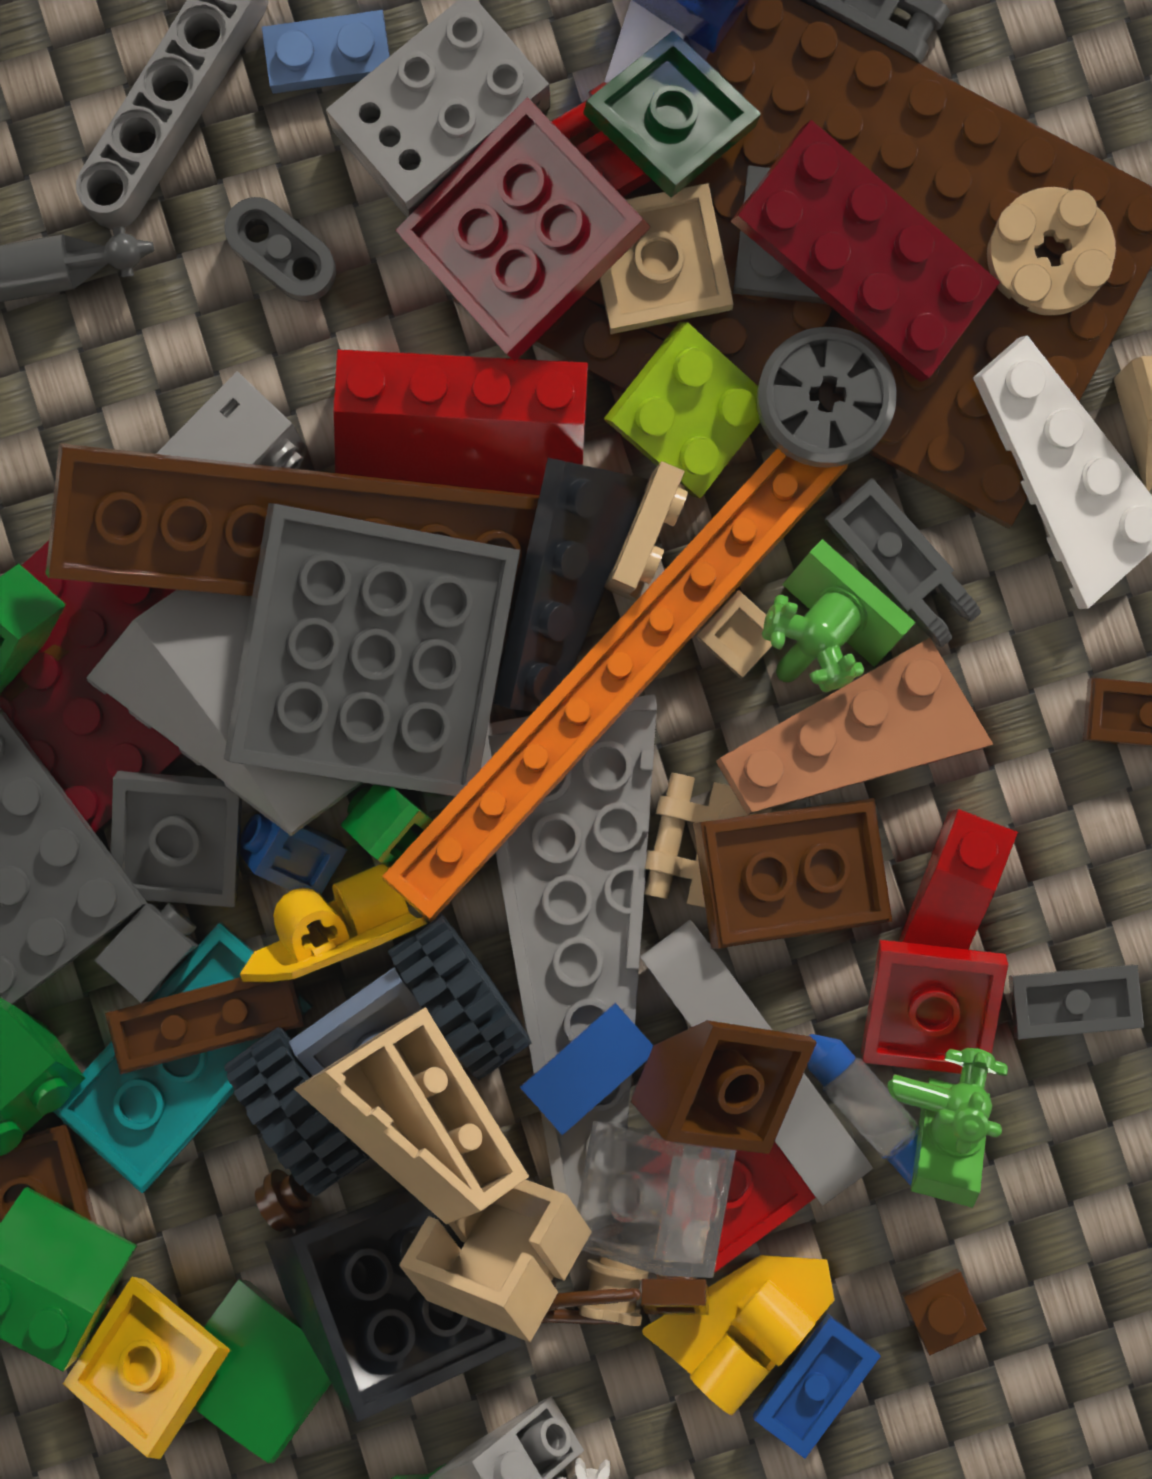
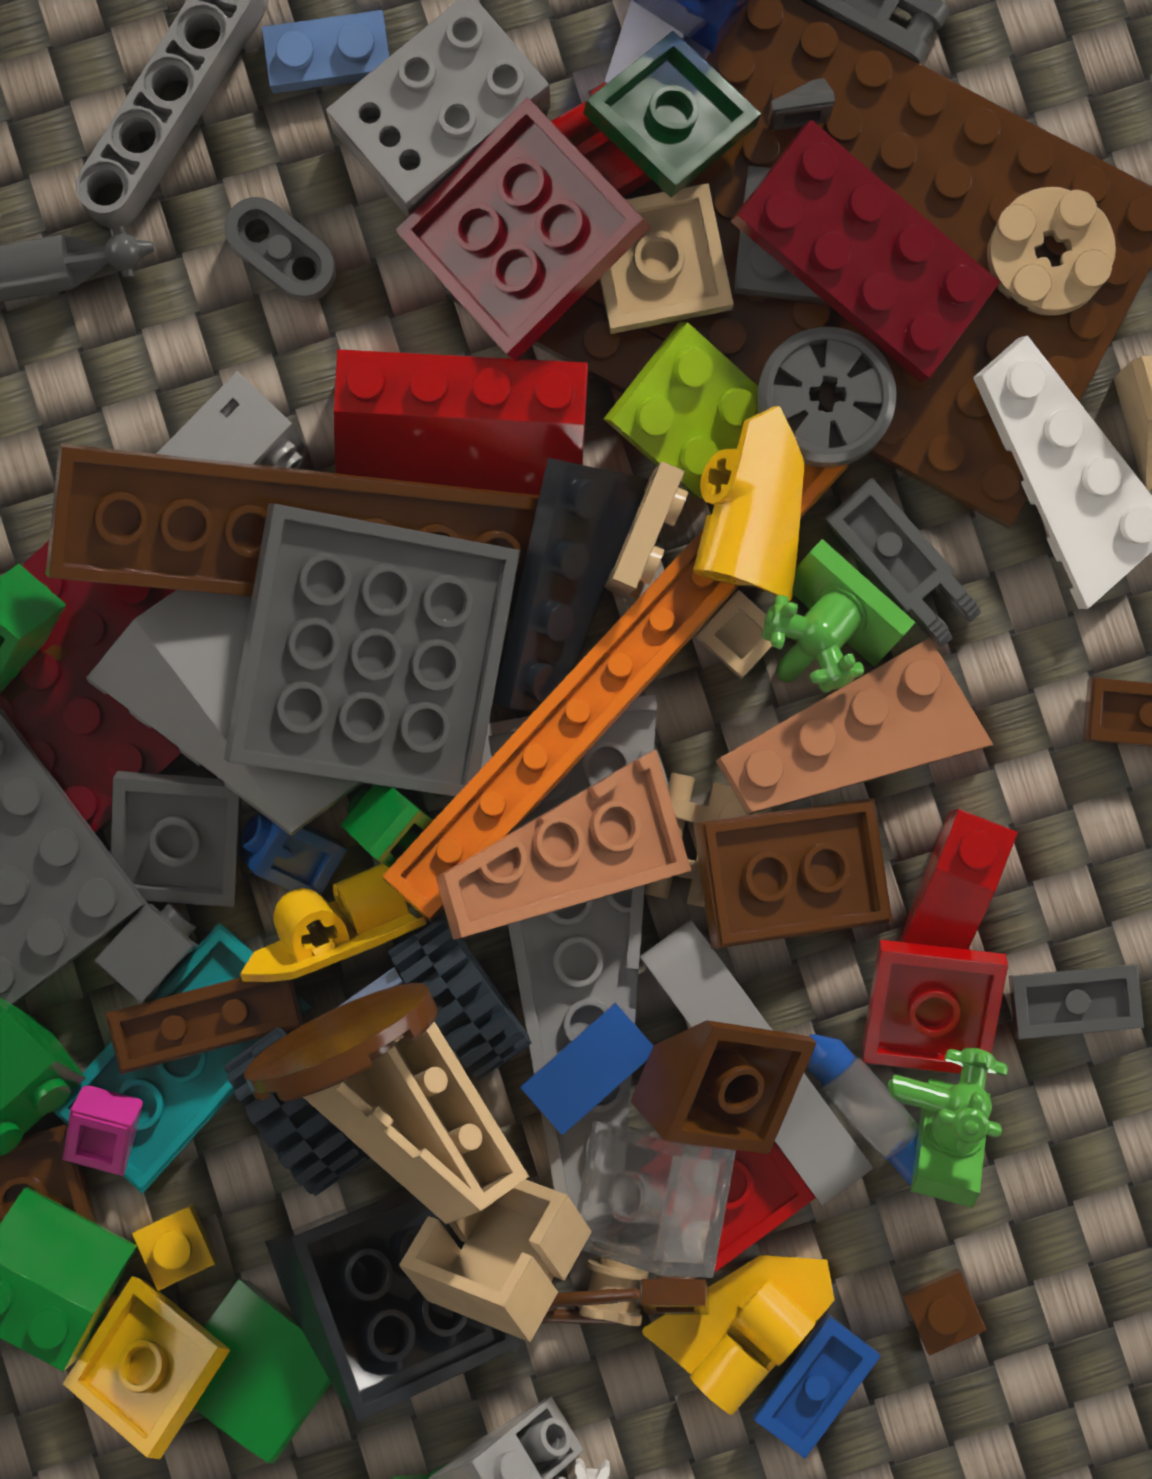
(102, 1129): none -> dark pink slope
(175, 1247): none -> yellow plate
(283, 1201): reddish brown plate -> none
(341, 1042): none -> reddish brown tile
(581, 850): none -> nougat wing
(755, 508): none -> yellow panel
(799, 106): none -> dark grey slope

